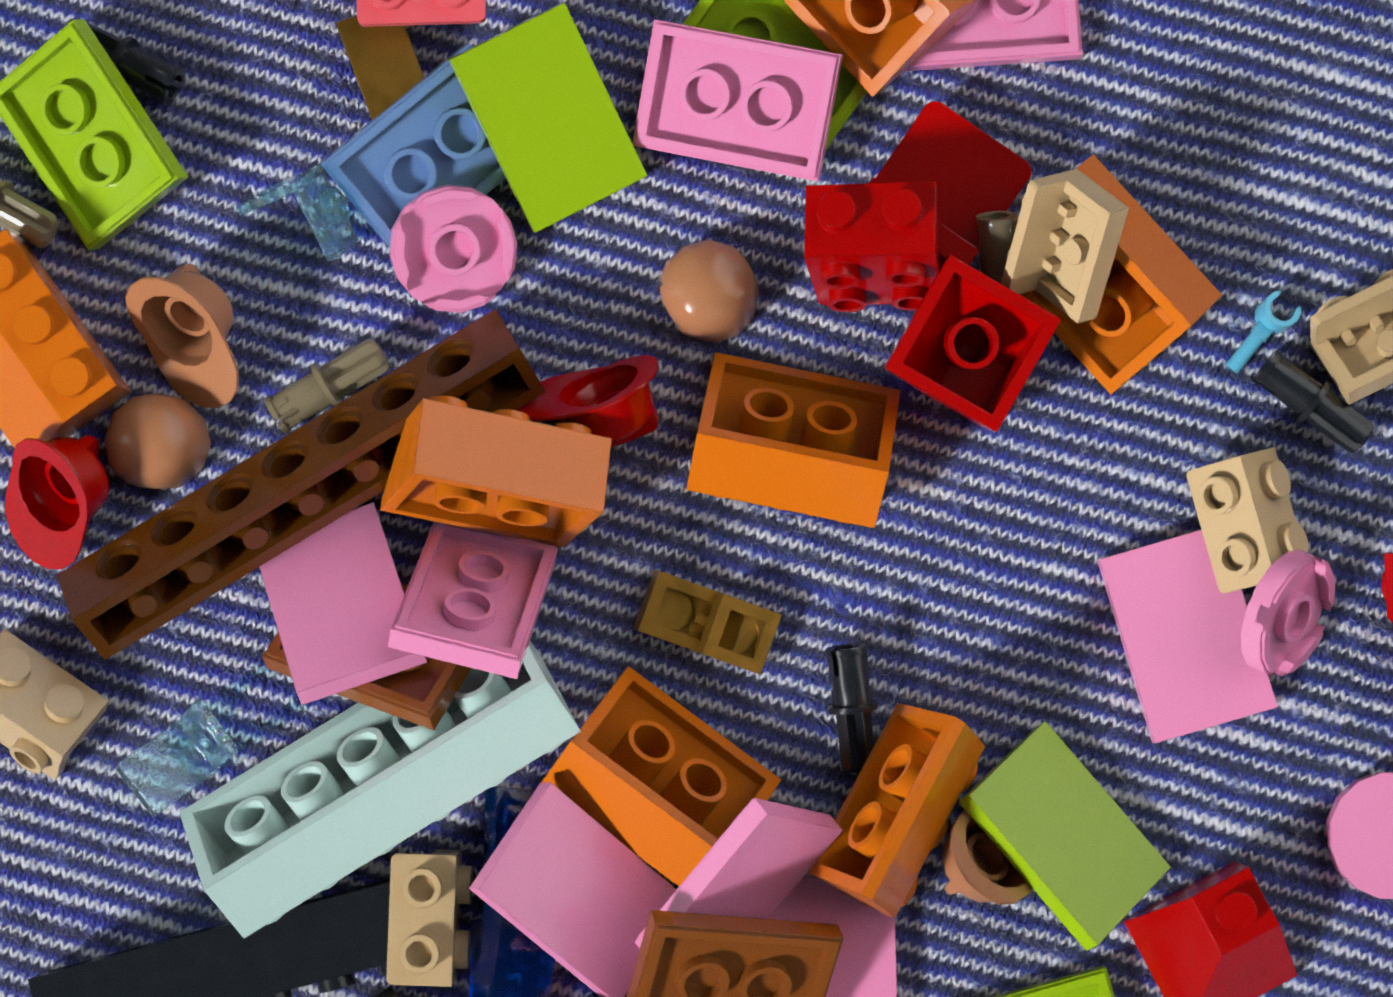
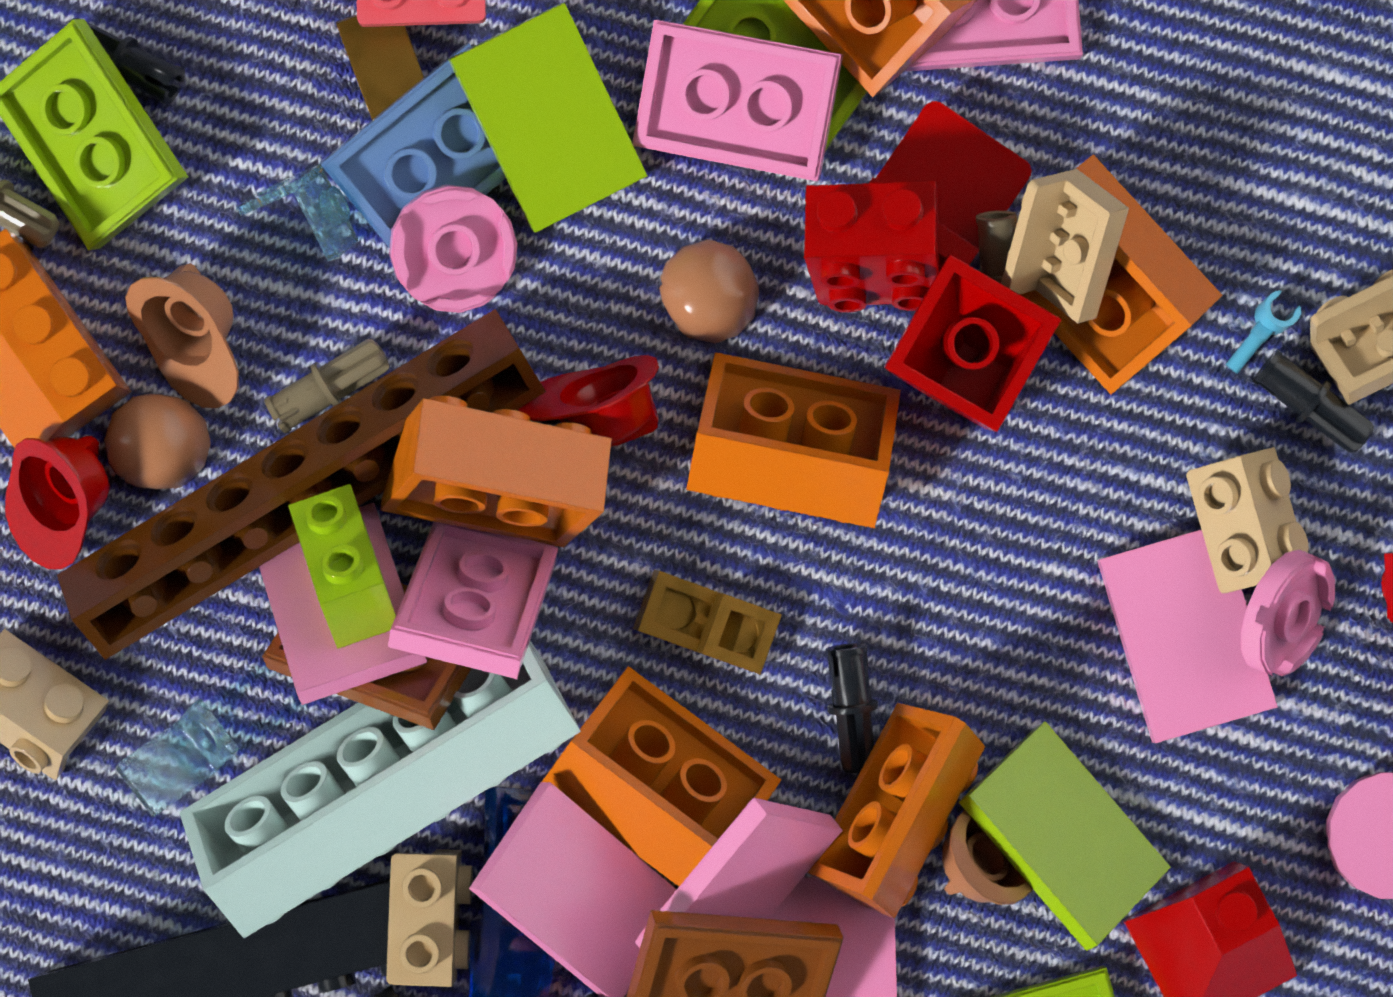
(343, 566): none -> lime brick

